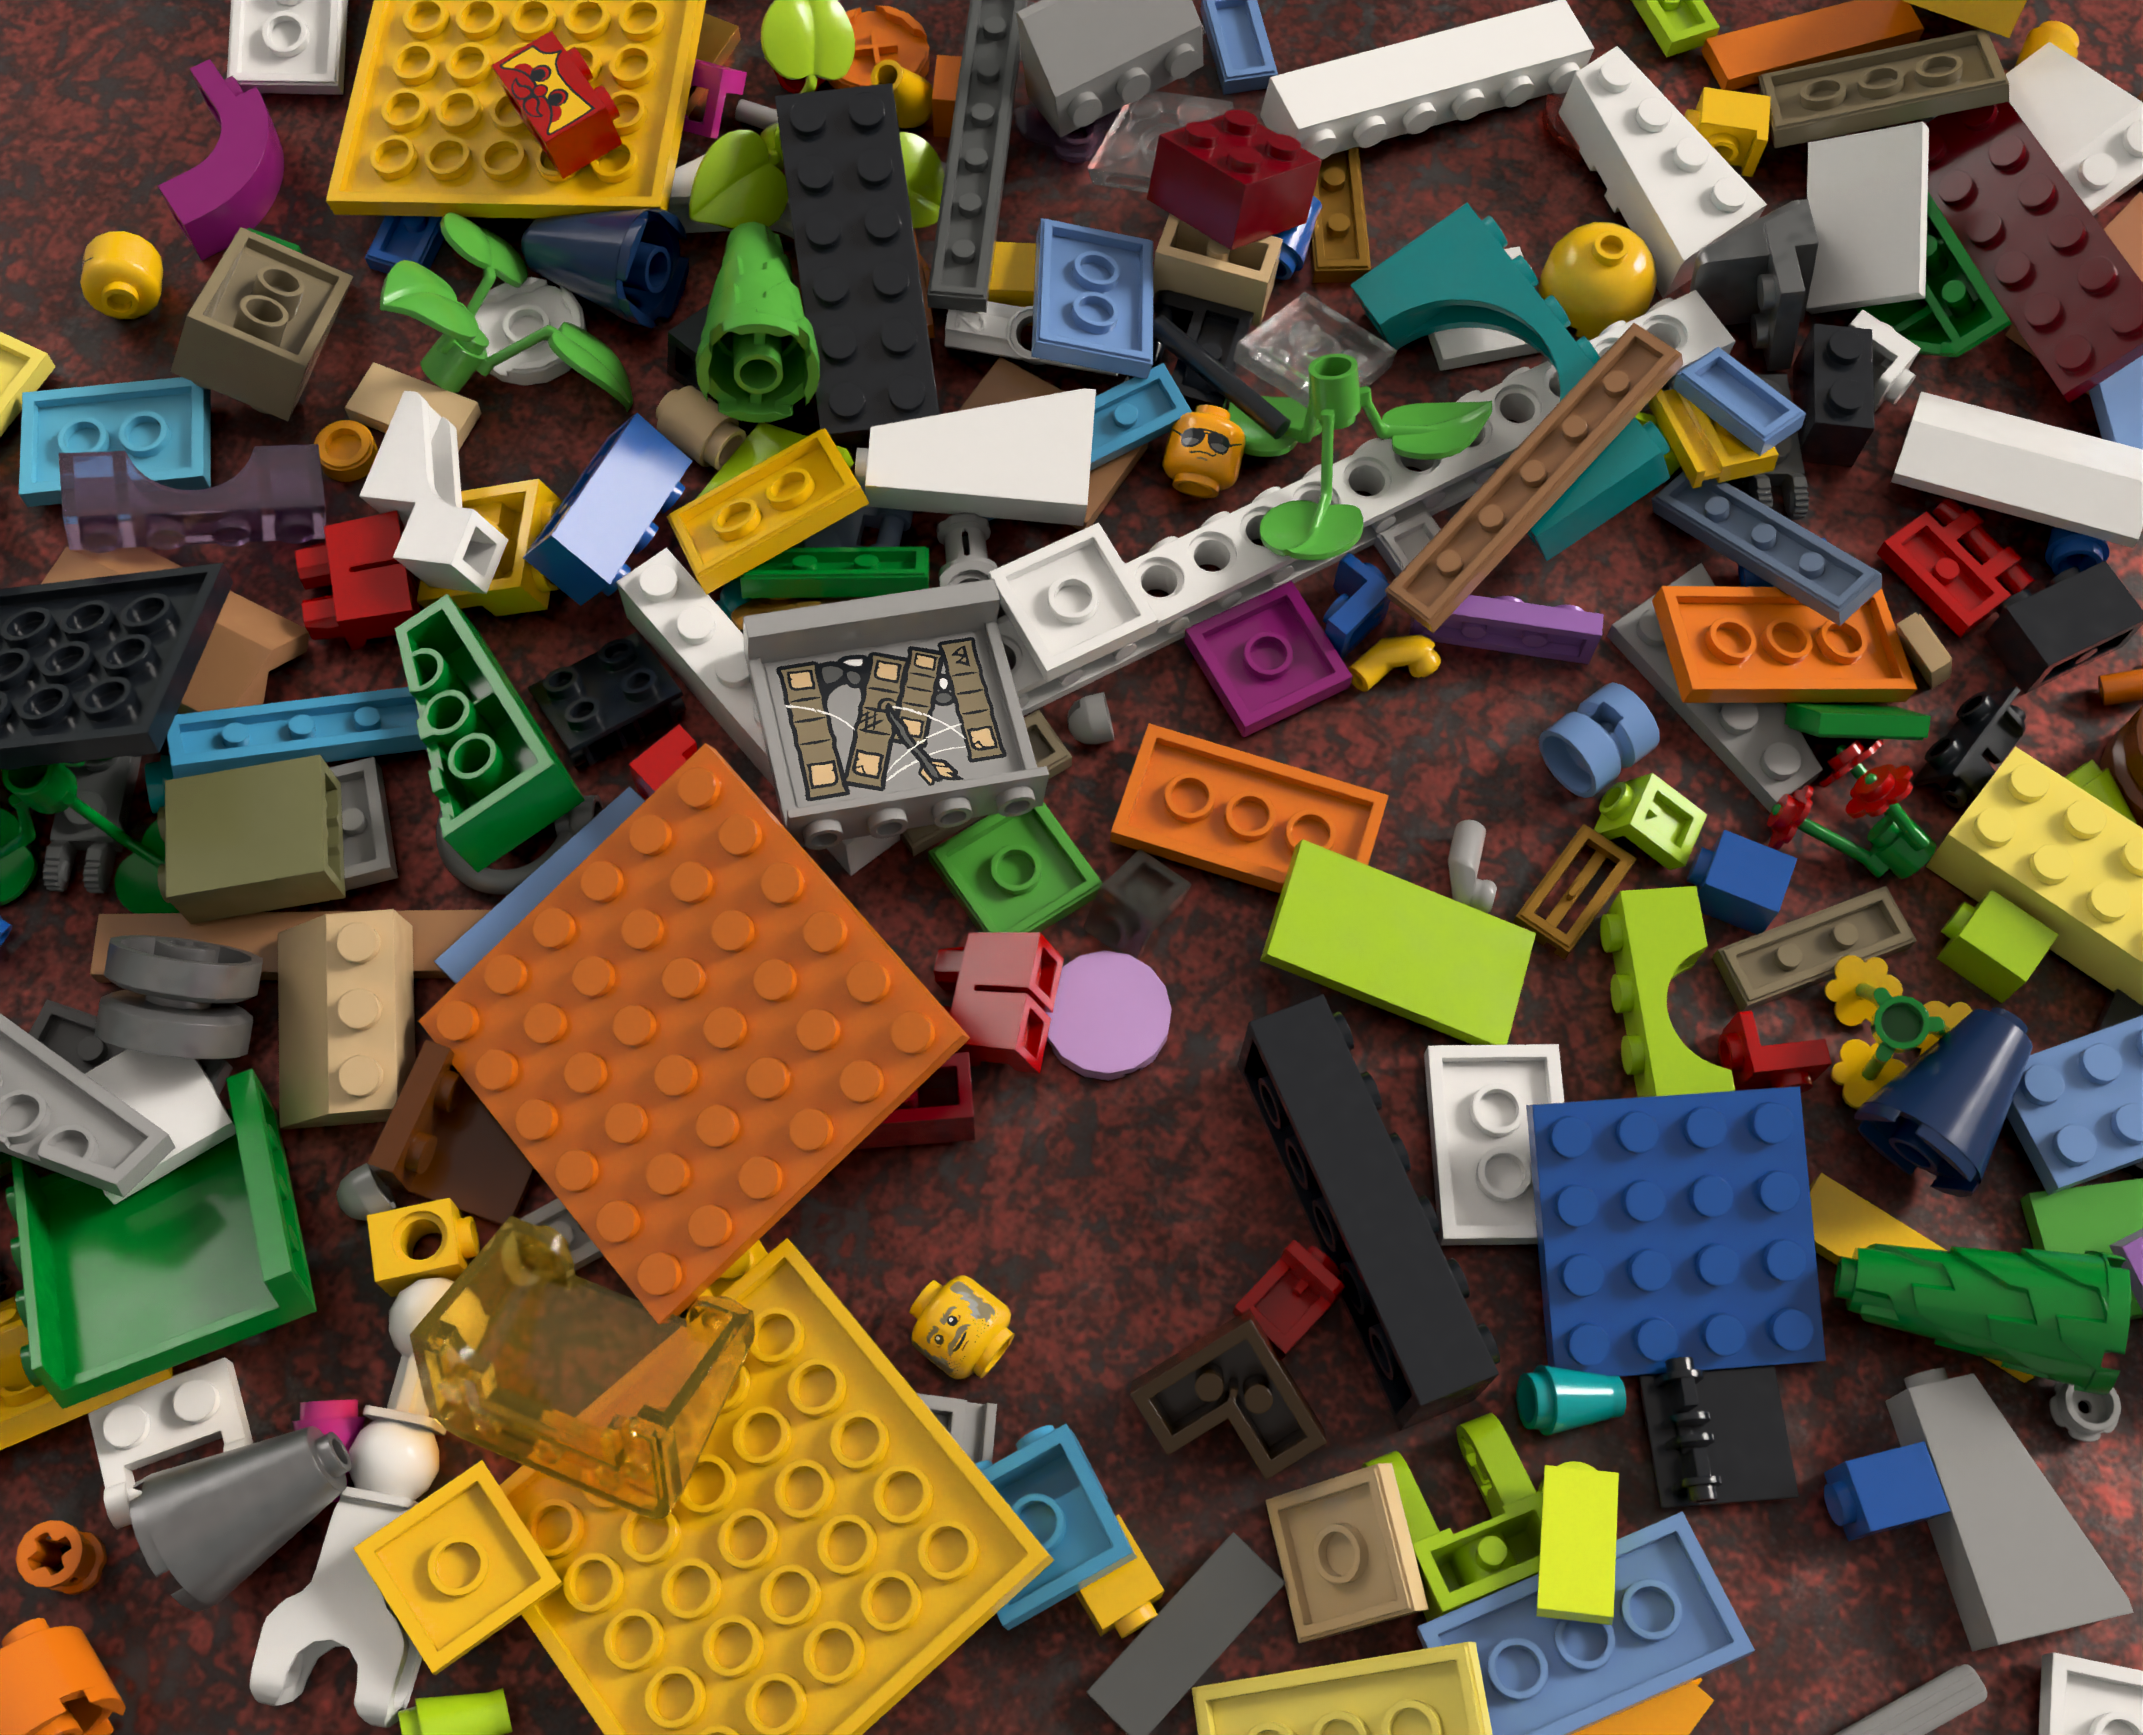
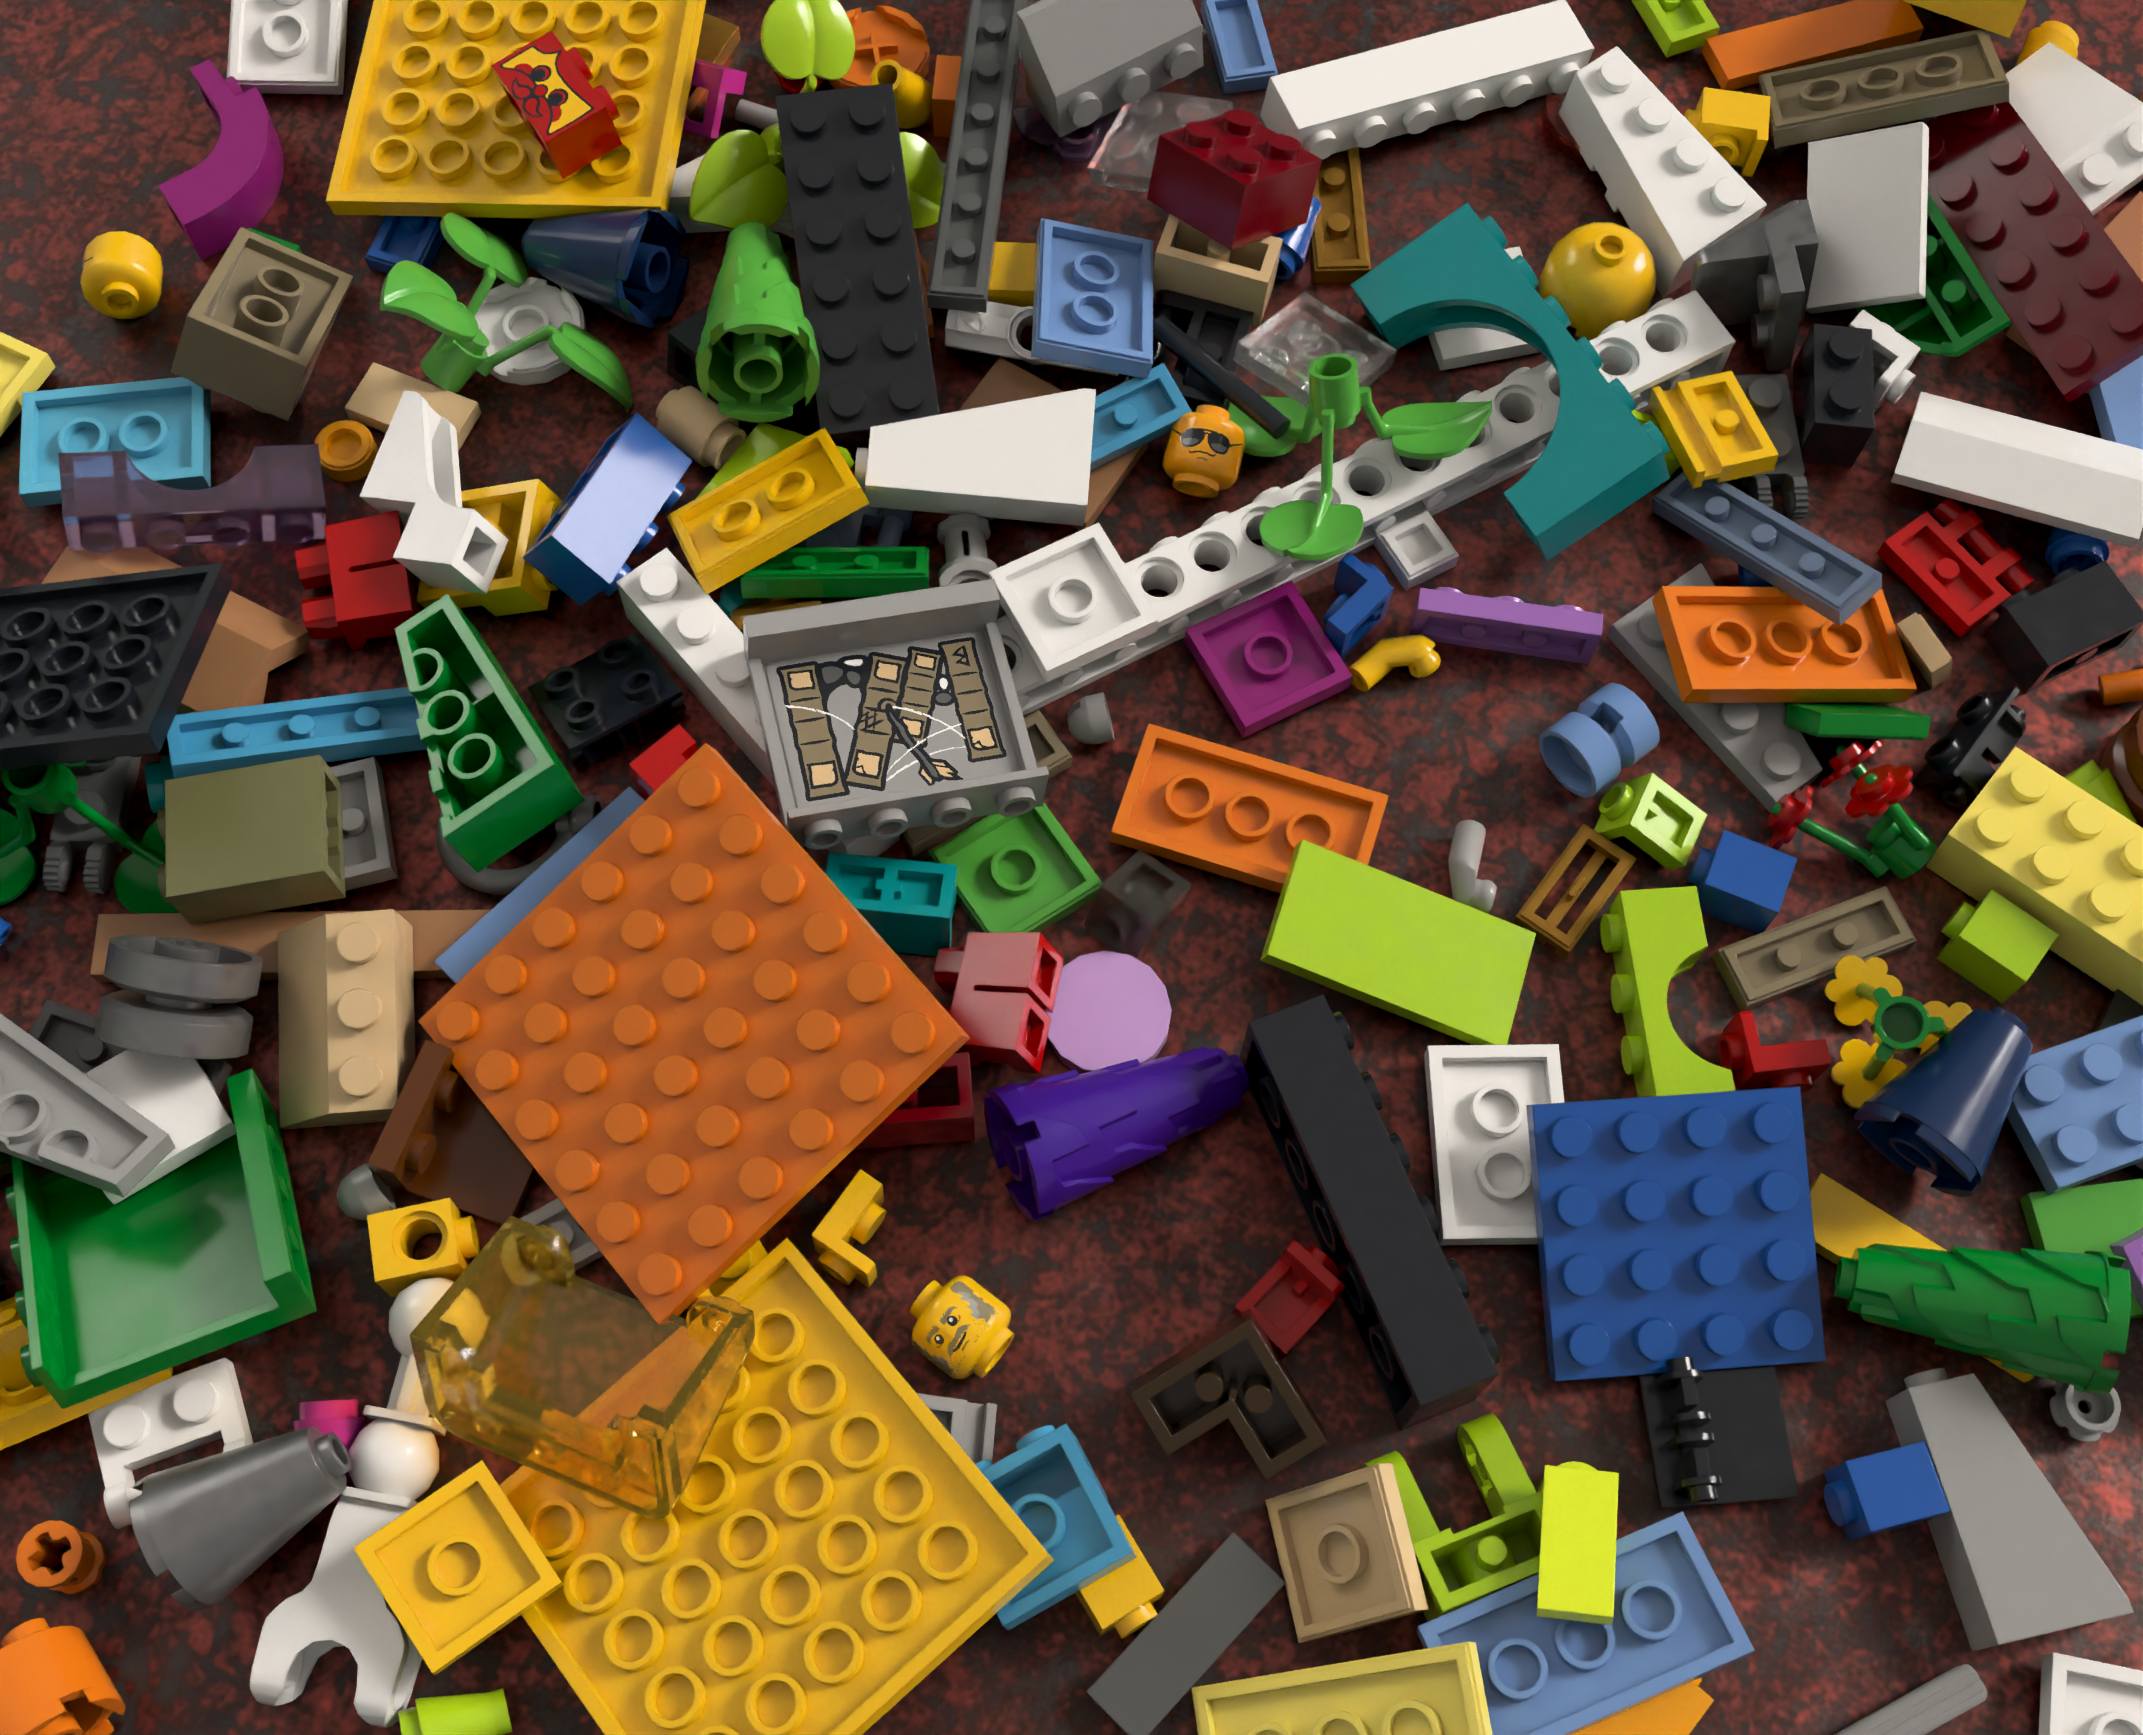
(851, 1218): none -> yellow bracket
(900, 898): none -> teal hinge
(1083, 1128): none -> dark purple cone
(1534, 477): medium nougat tile -> none
(1567, 1399): teal cone -> none
(1739, 401): medium blue tile -> none

